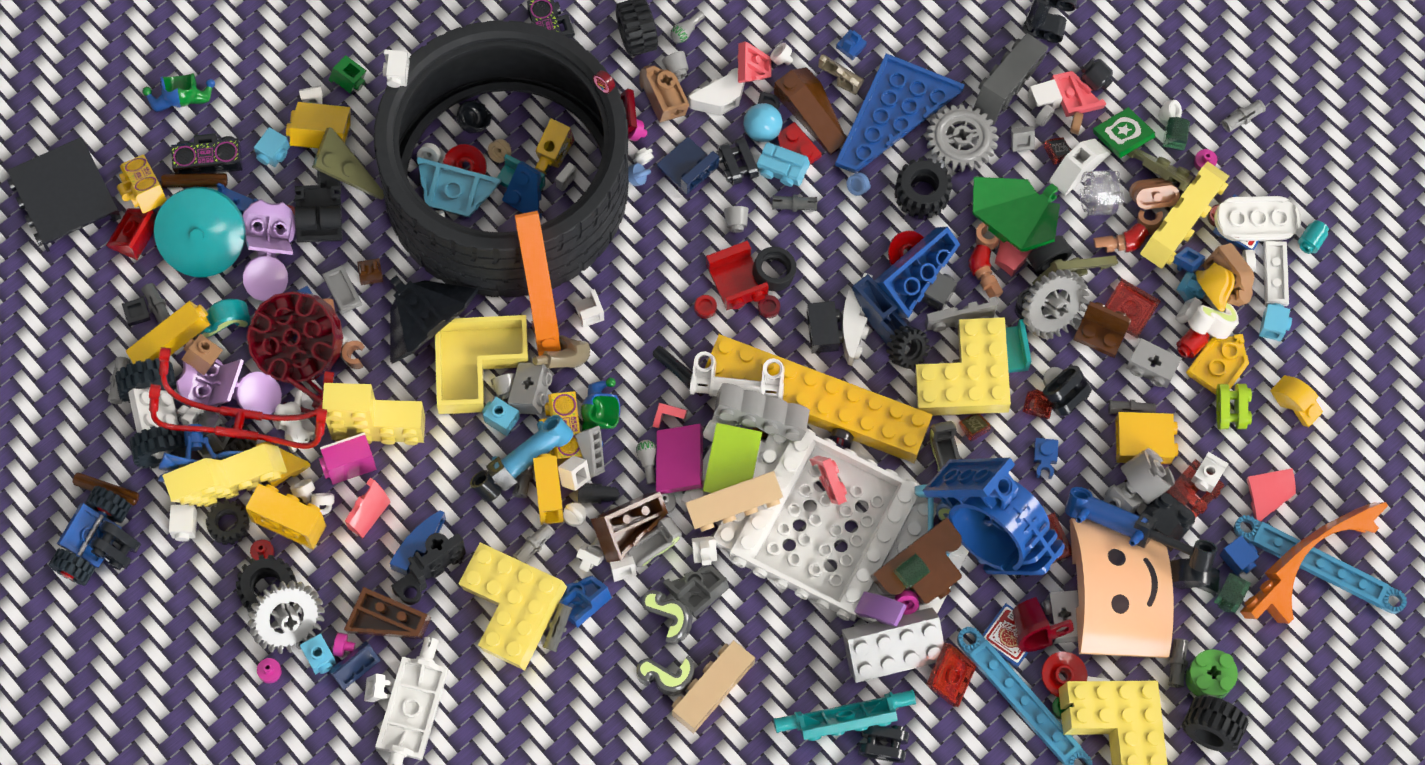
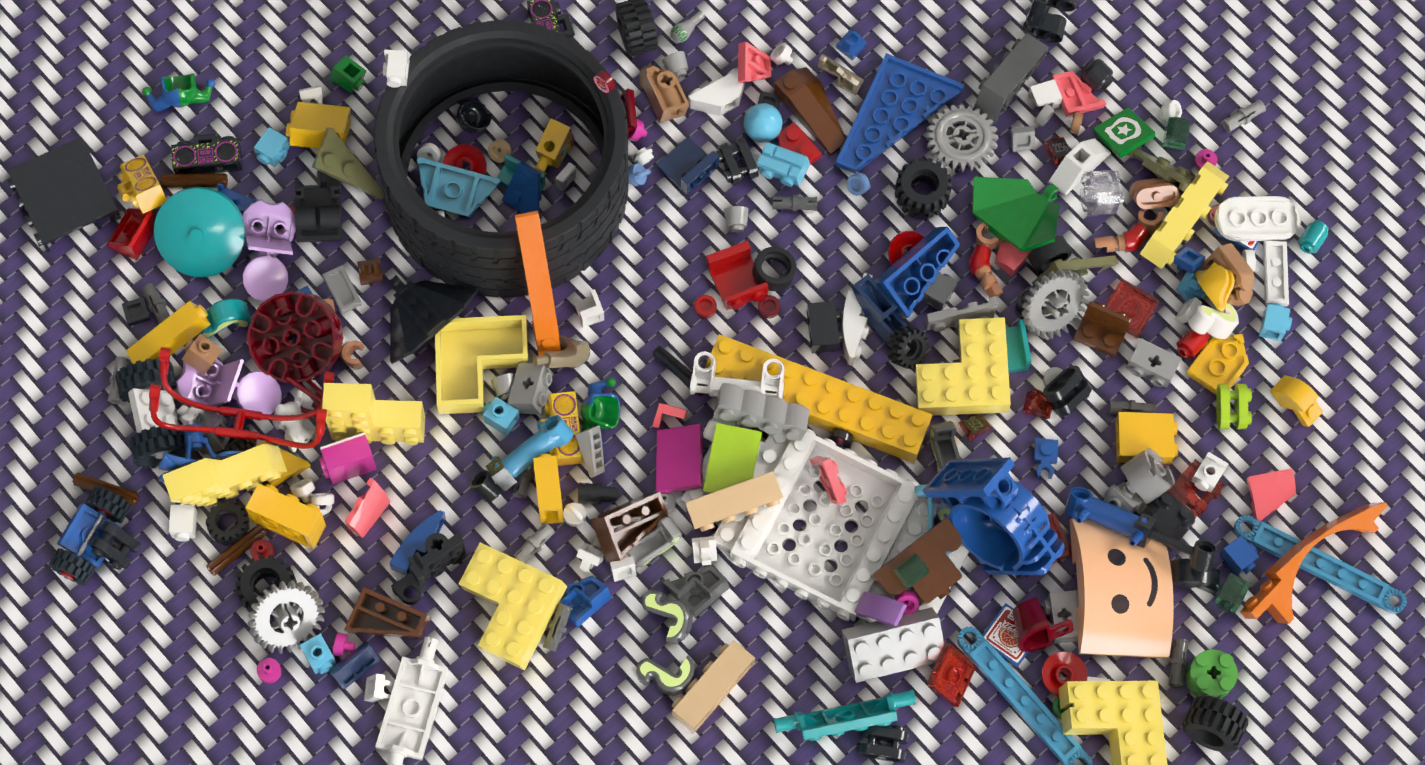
(236, 549): none -> reddish brown axle
(574, 473): white plate -> none
(646, 453): light grey piece -> none

